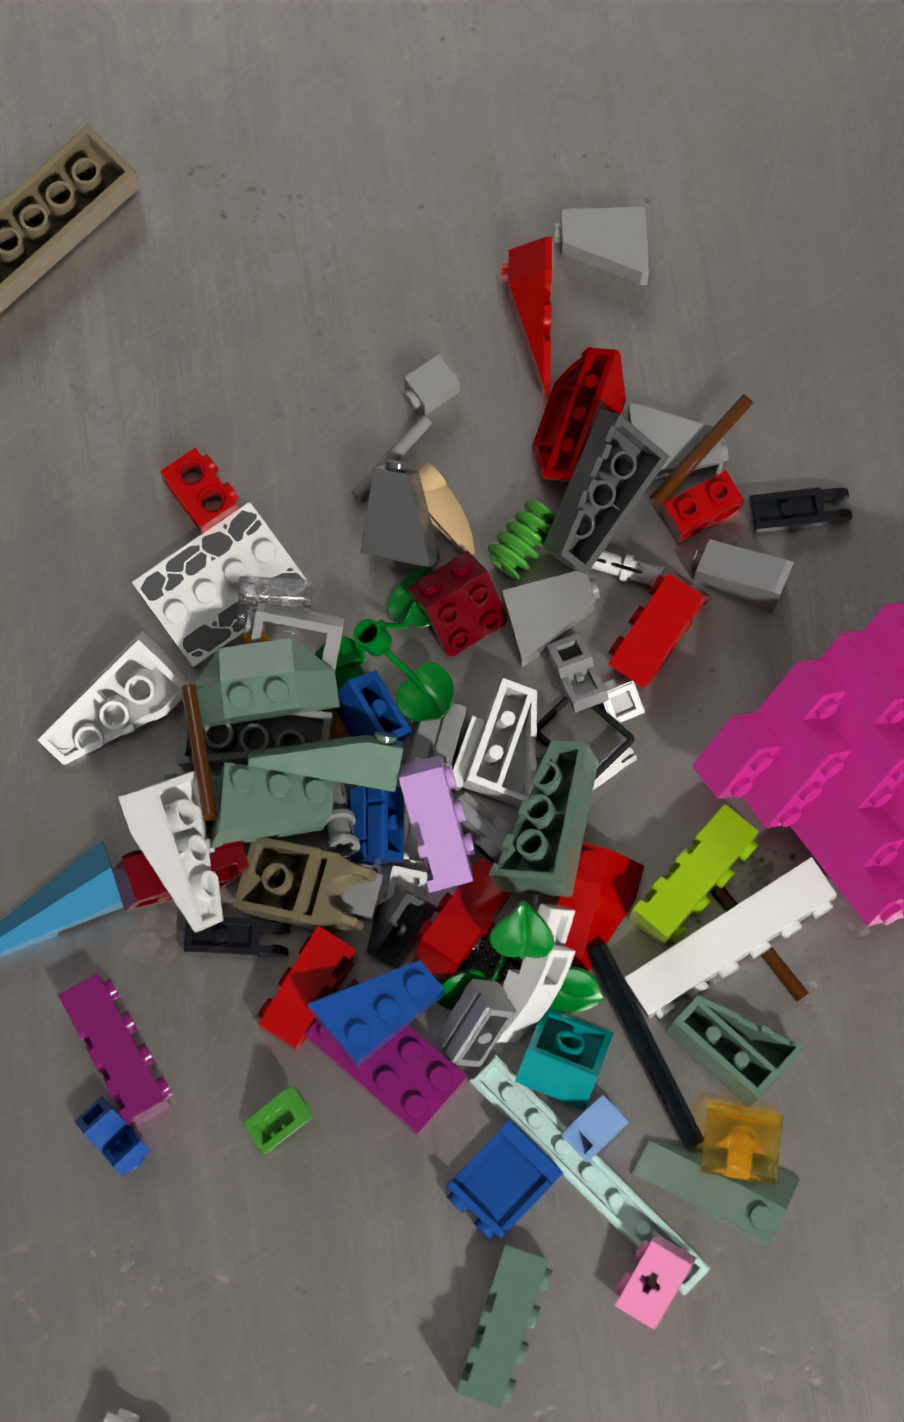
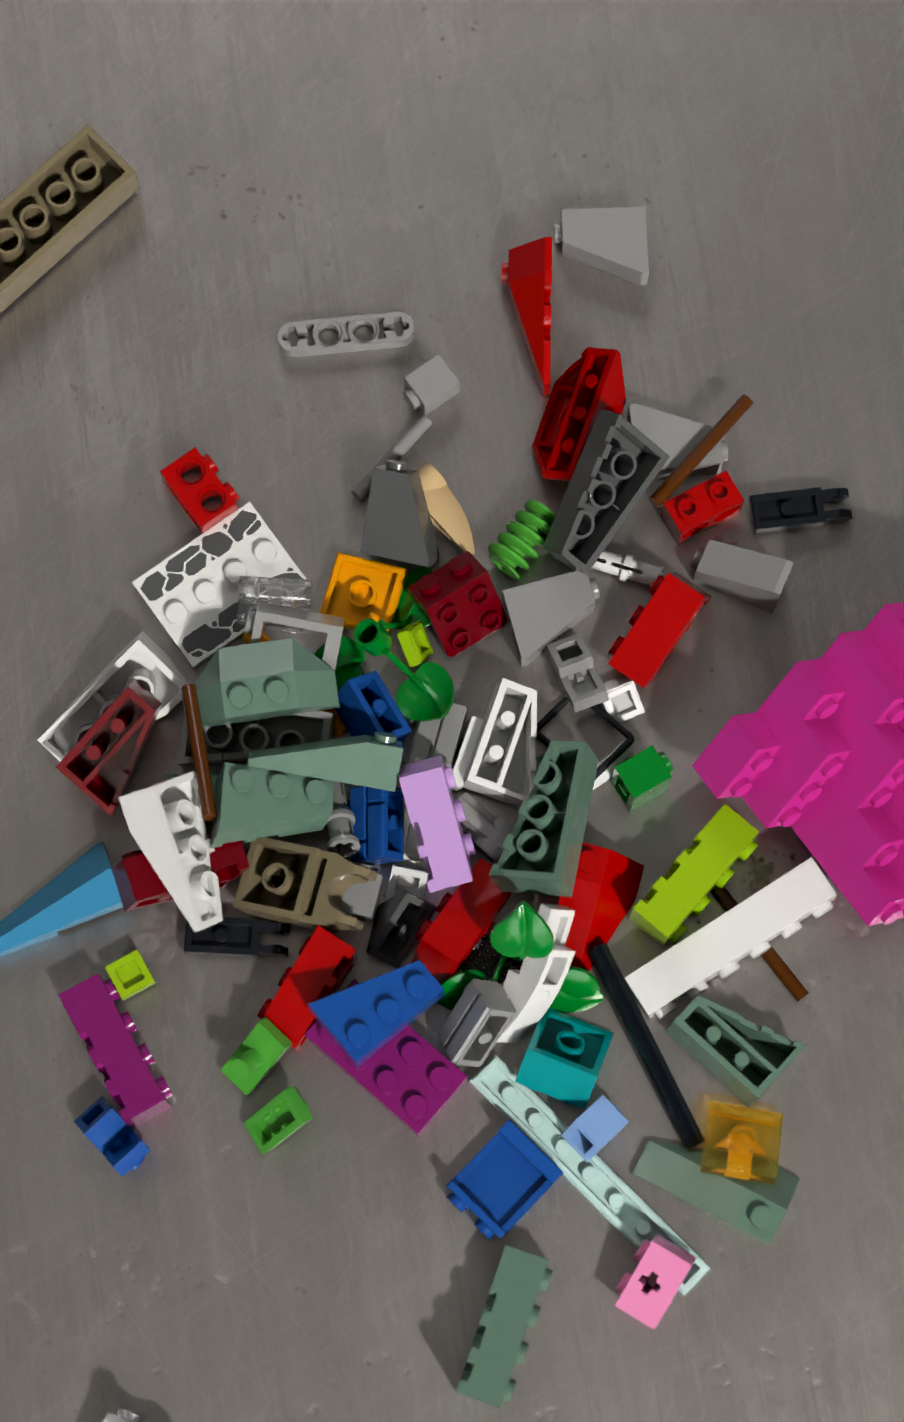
(111, 748): none -> dark red wedge
(130, 975): none -> lime plate
(256, 1056): none -> bright green tile
(345, 327): none -> light grey beam
(363, 590): none -> light orange plate
(415, 643): none -> lime tile
(642, 777): none -> green brick

